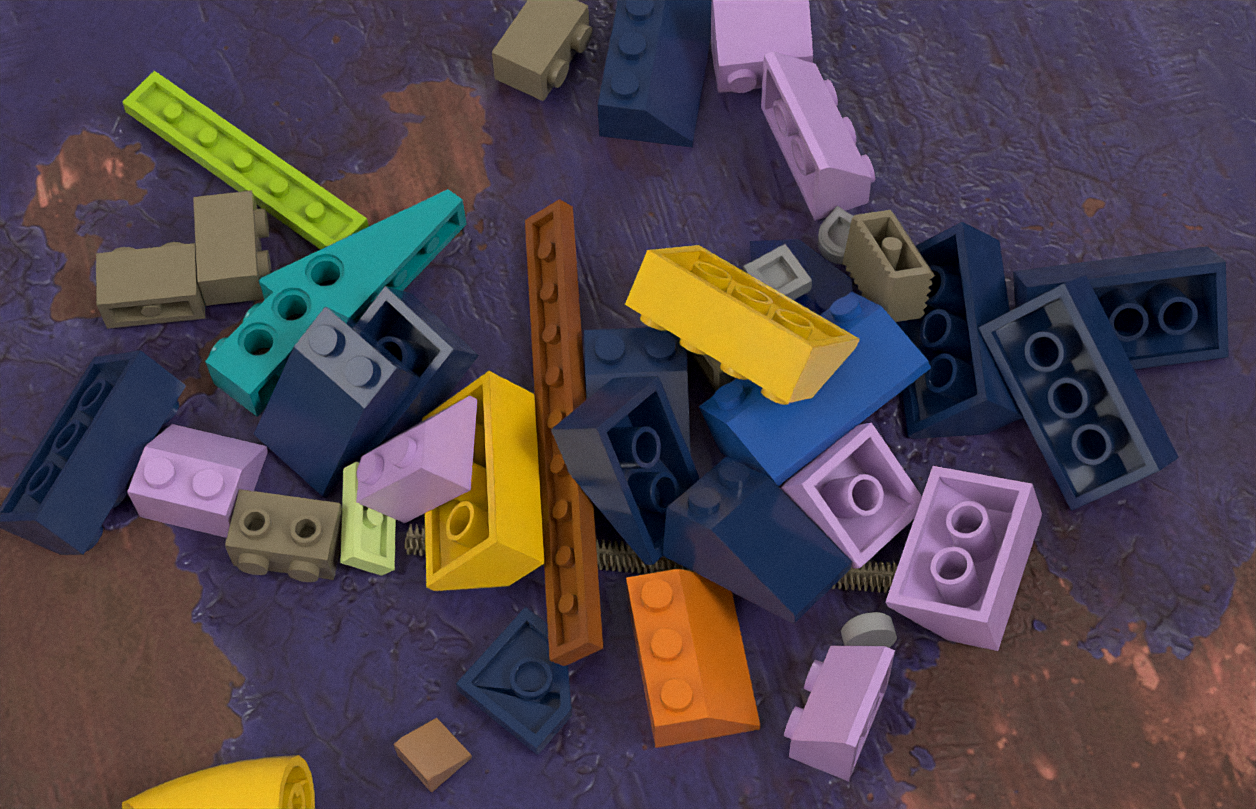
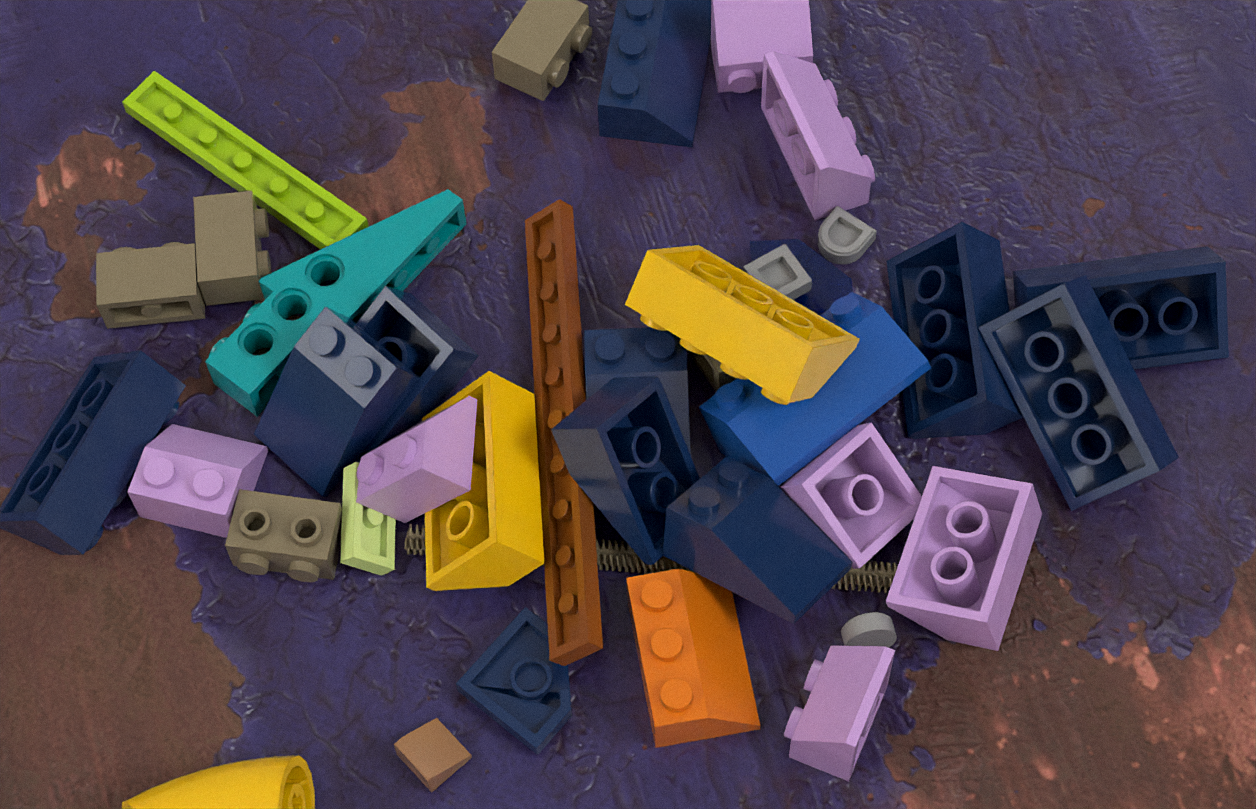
(887, 265): dark tan brick -> none

